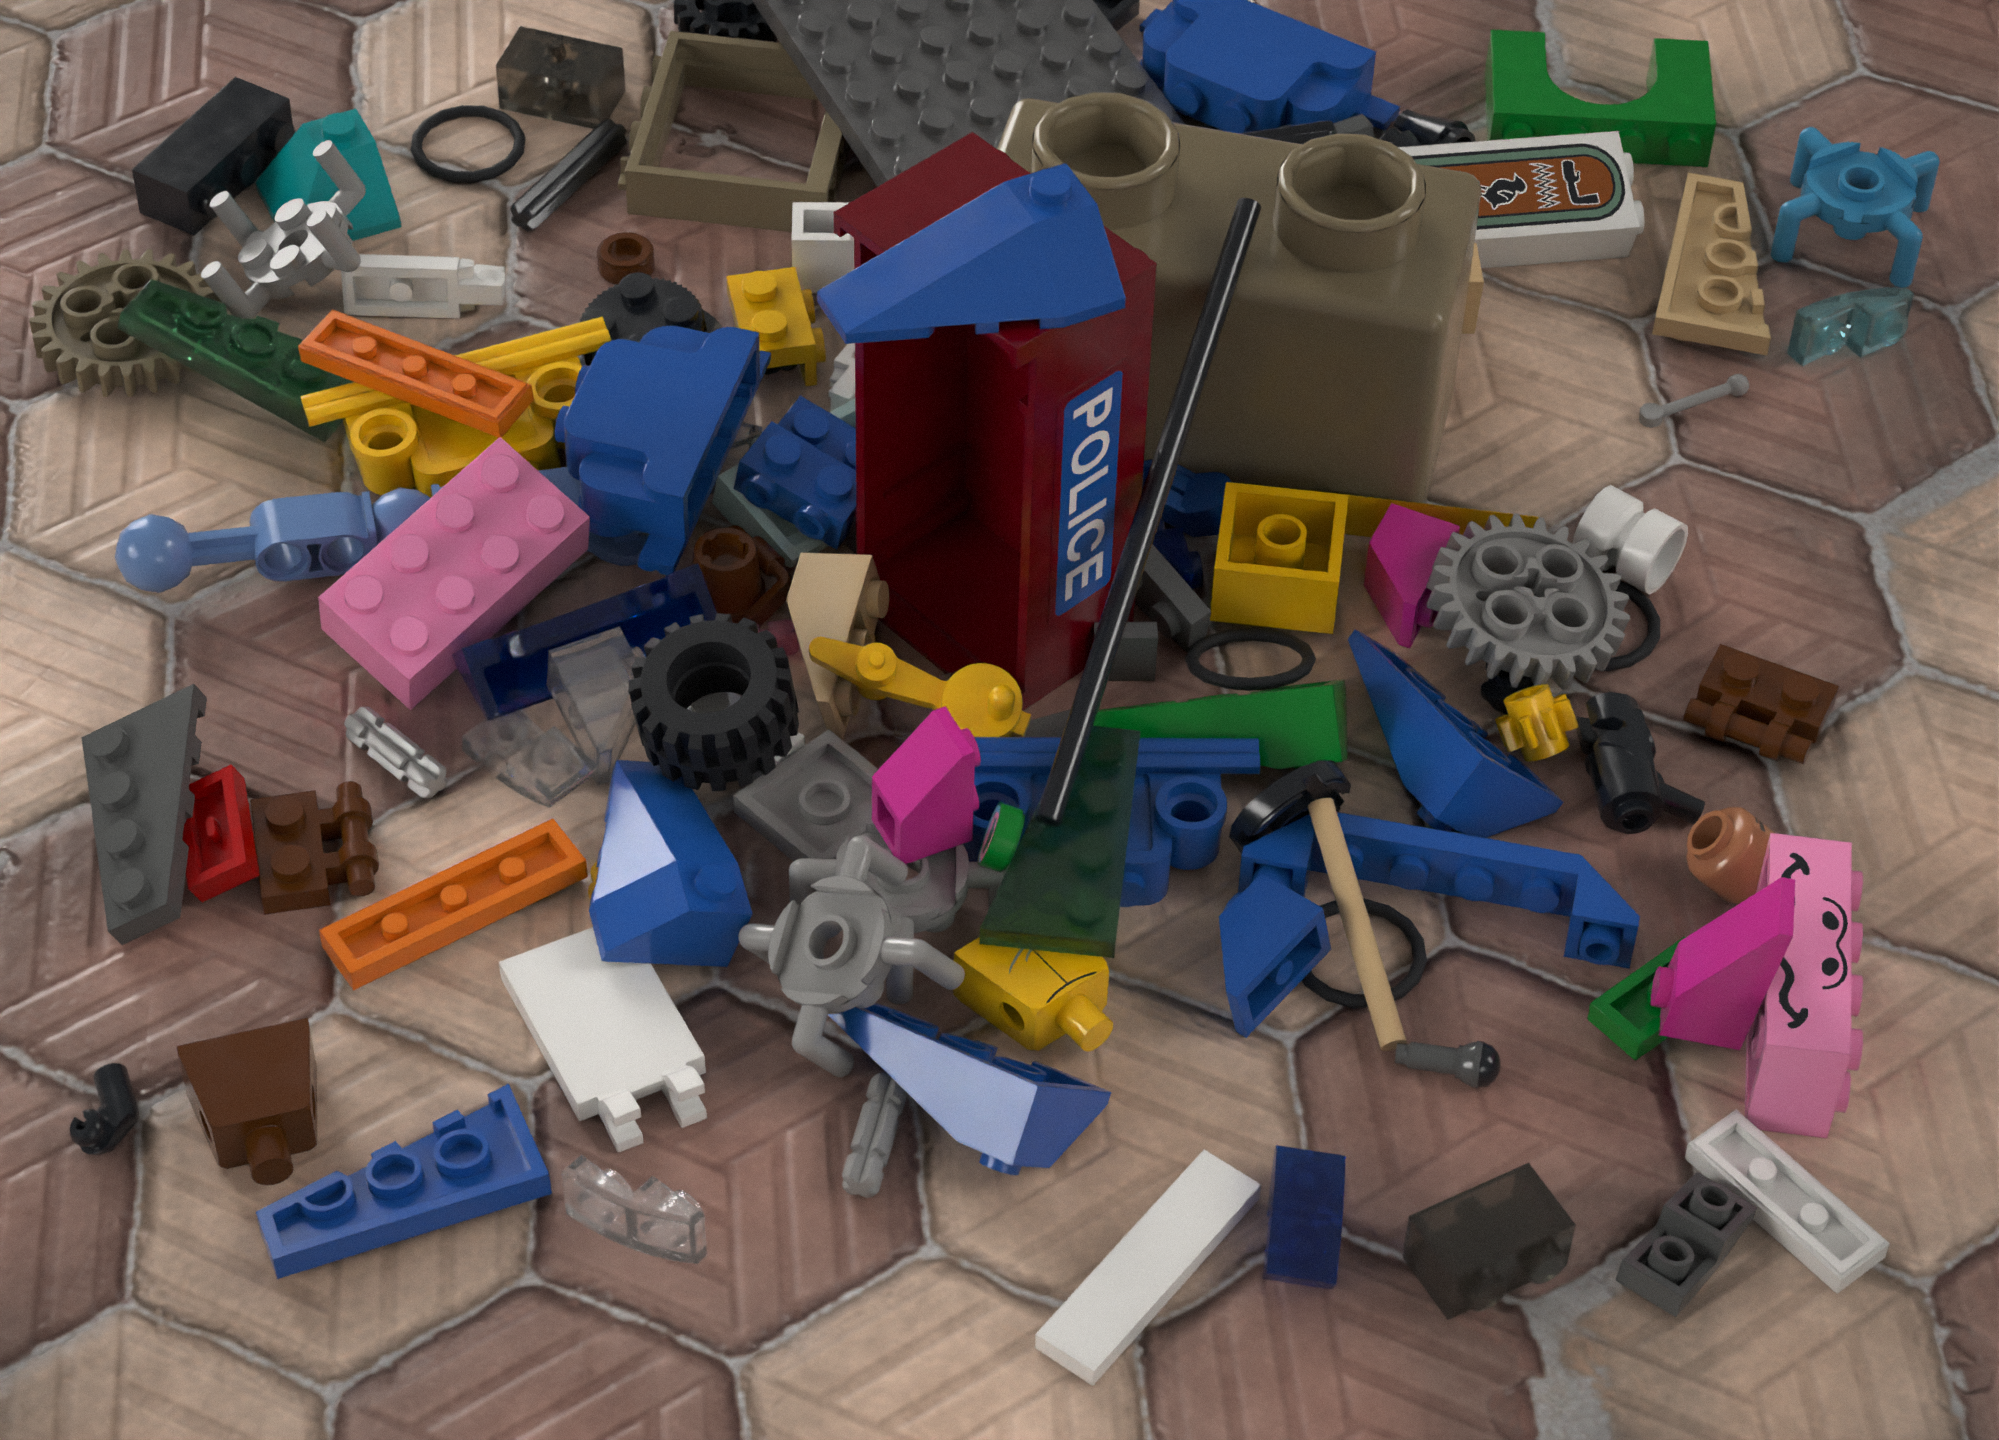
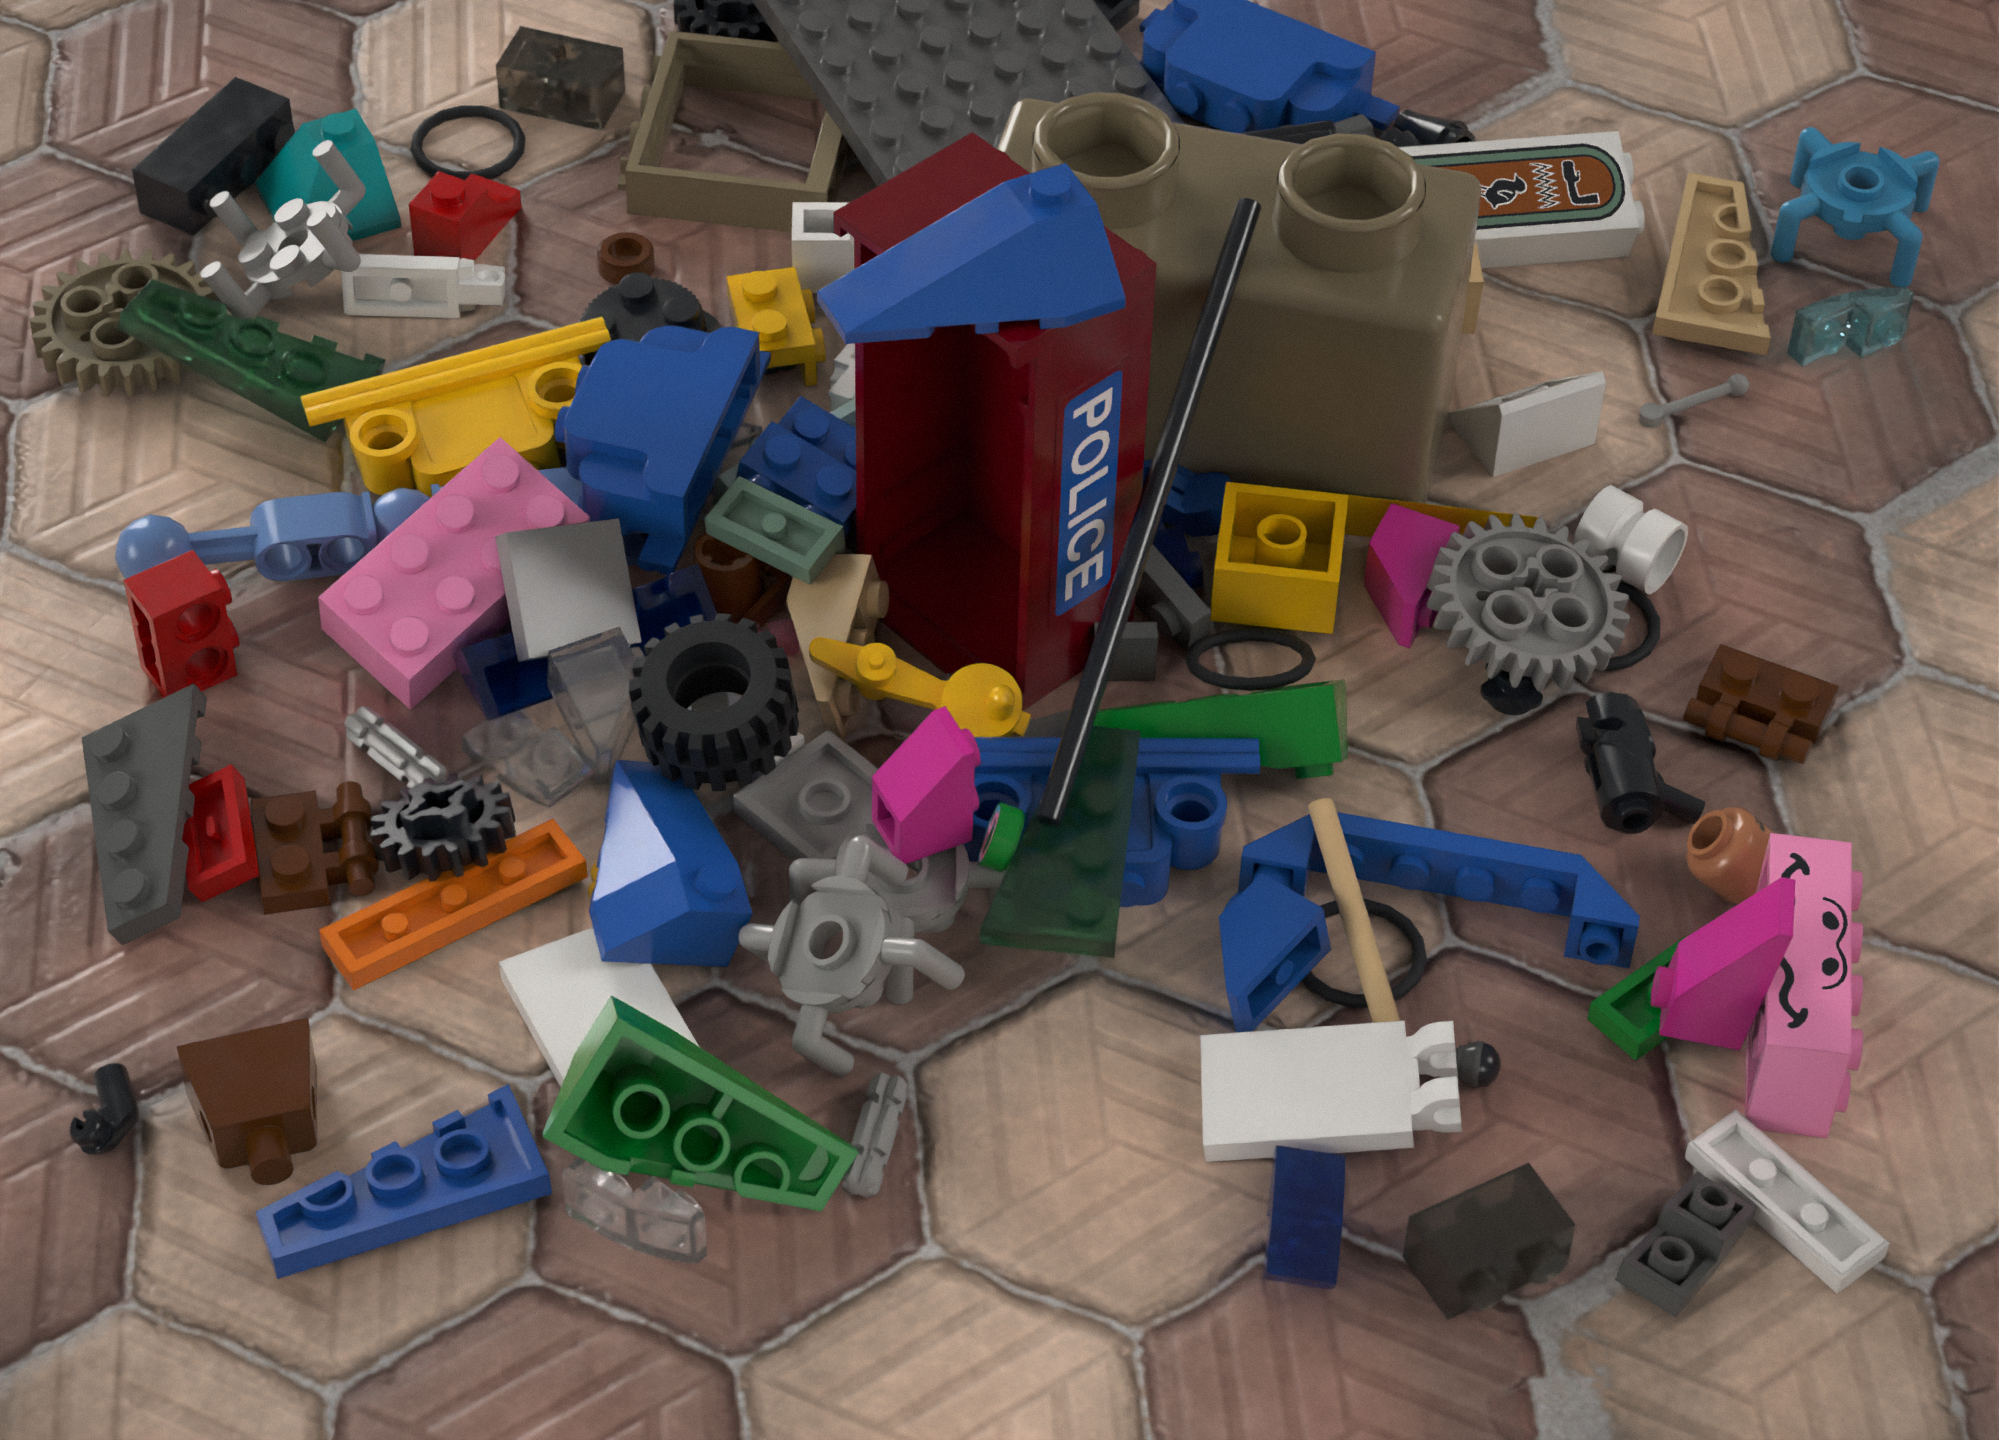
(182, 624): none -> red brick
(416, 373): orange tile -> none
(443, 826): none -> black gear
(460, 215): none -> red arch
(566, 585): none -> light grey tile
(568, 175): black axle -> none
(674, 1112): none -> green wedge
(775, 530): none -> sand green panel
(983, 1100): wedge -> none
(1036, 993): yellow torso -> none
(1147, 1267): white tile -> none
(1288, 800): black tile -> none
(1326, 1088): none -> white tile
(1444, 754): blue wedge -> none
(1532, 422): none -> white slope
(1536, 722): yellow gear -> none
(1663, 127): green arch -> none

